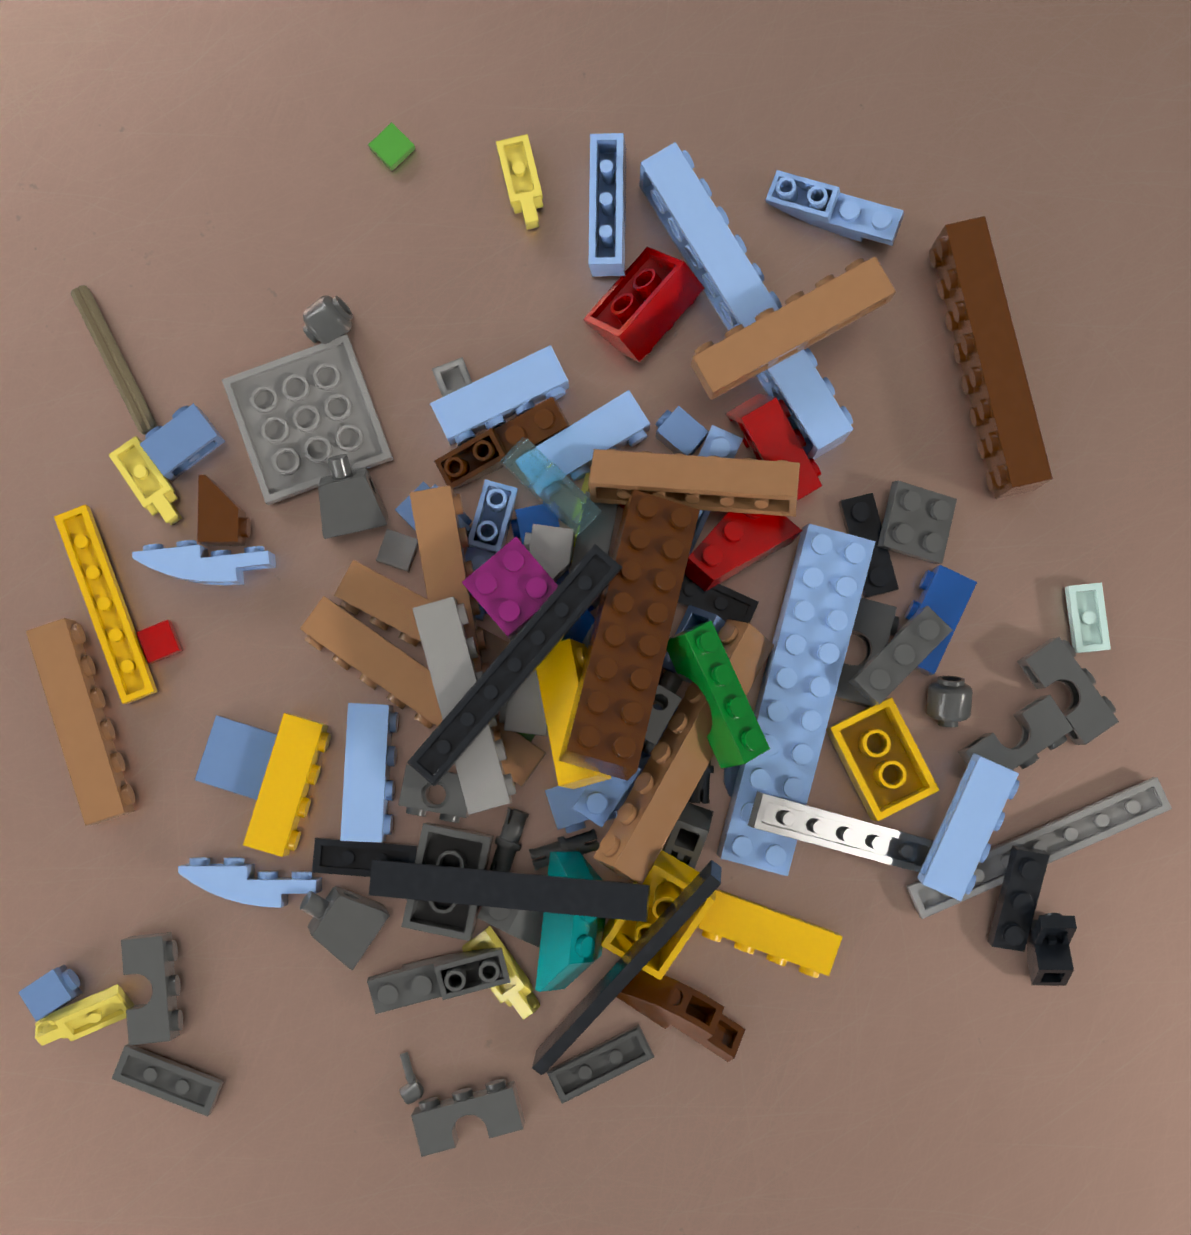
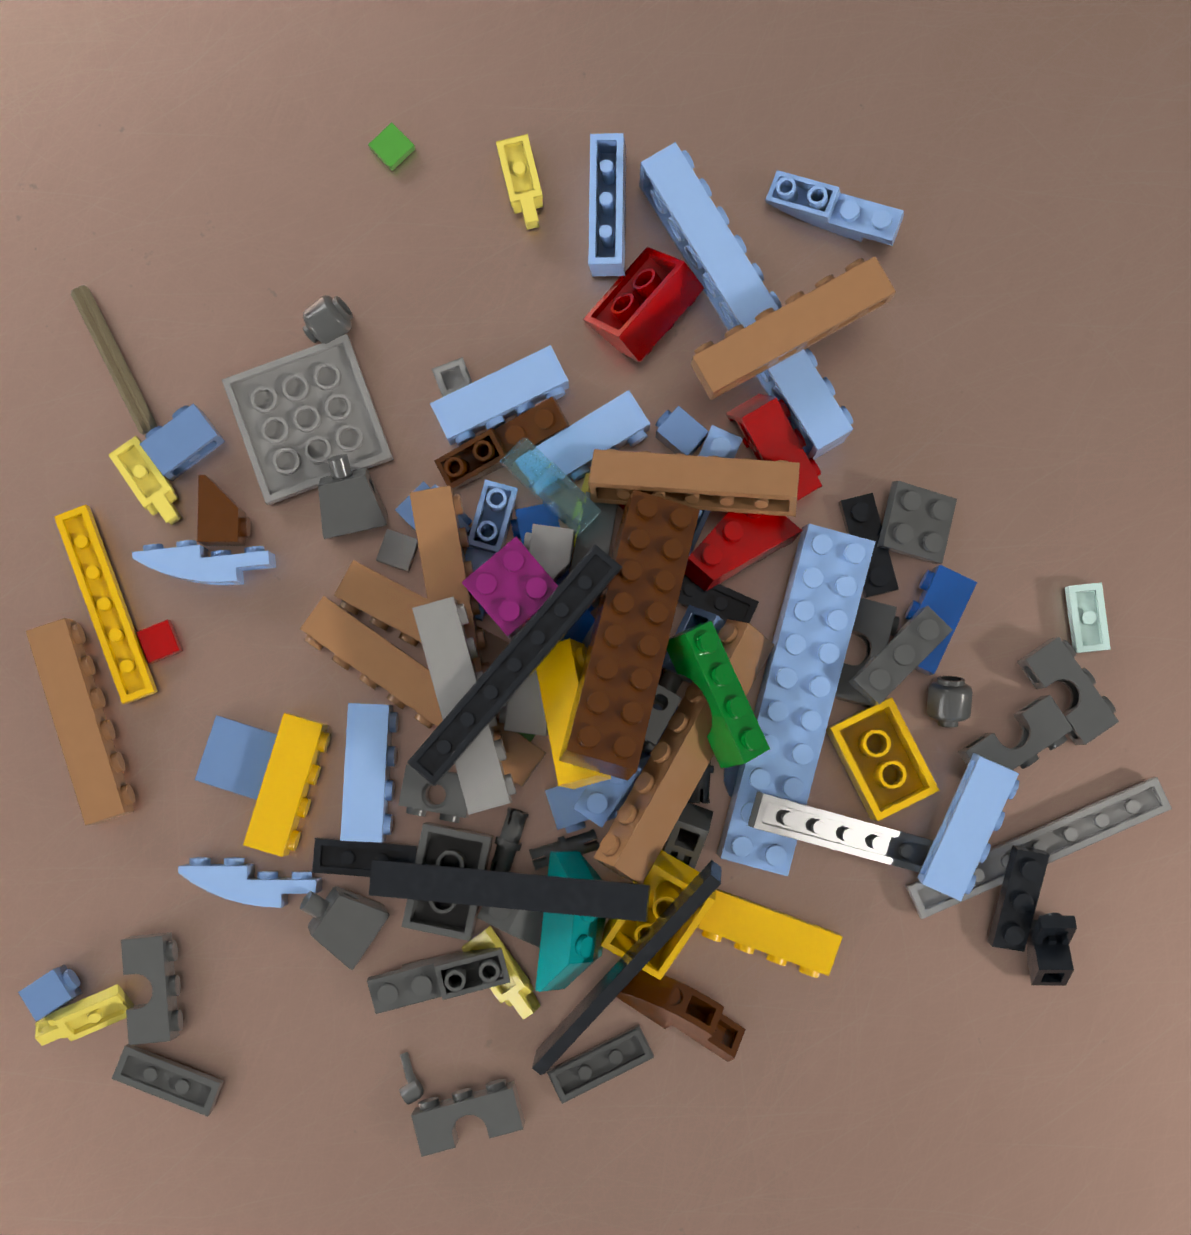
(989, 358): reddish brown brick -> none

